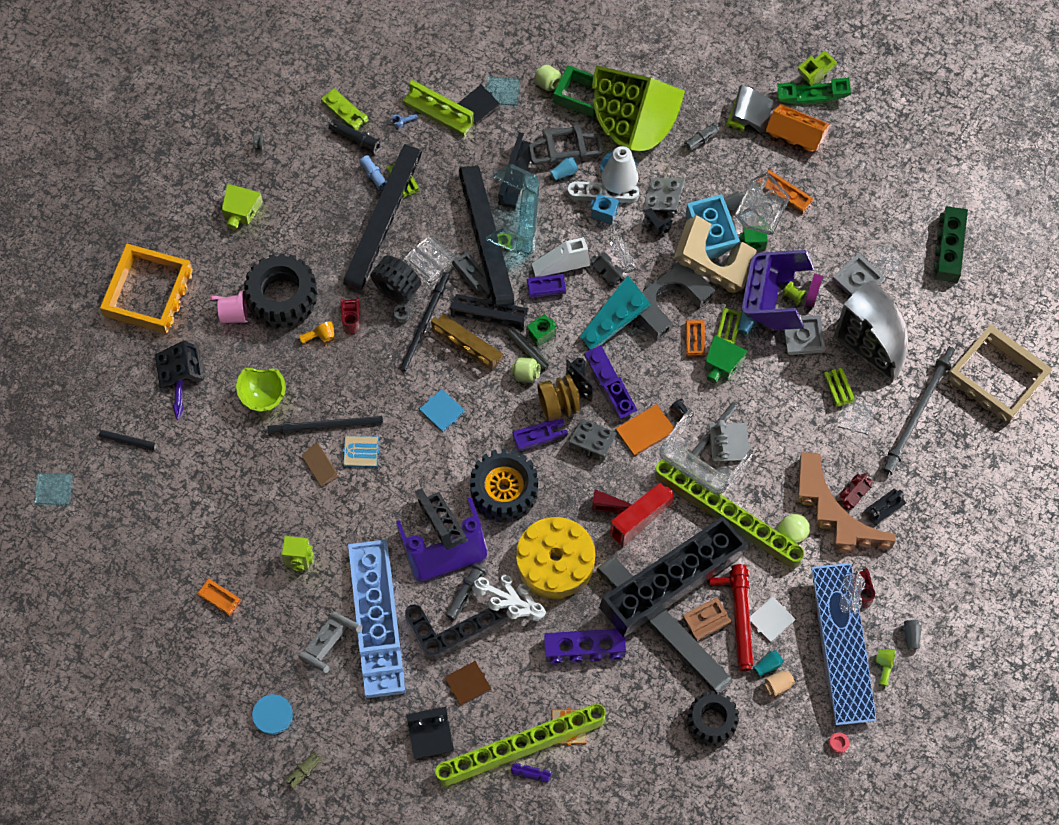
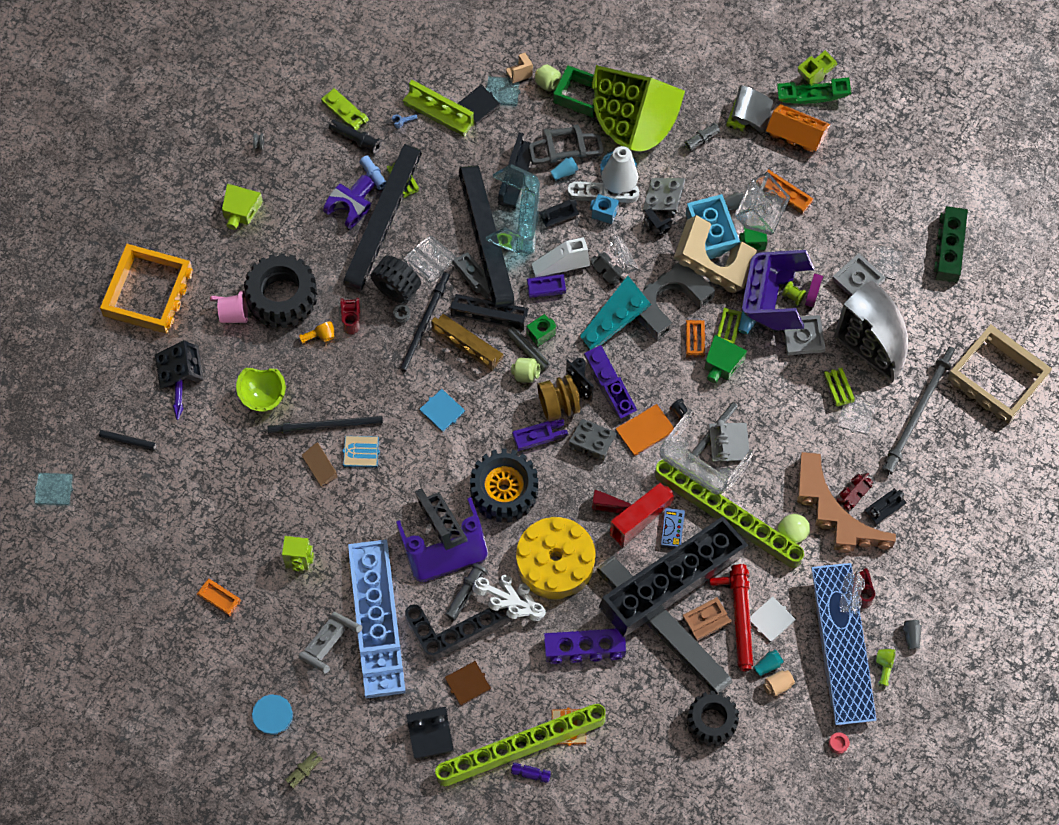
(351, 200): none -> dark purple connector
(521, 71): none -> light nougat panel
(559, 213): none -> black hinge
(672, 528): none -> medium blue tile

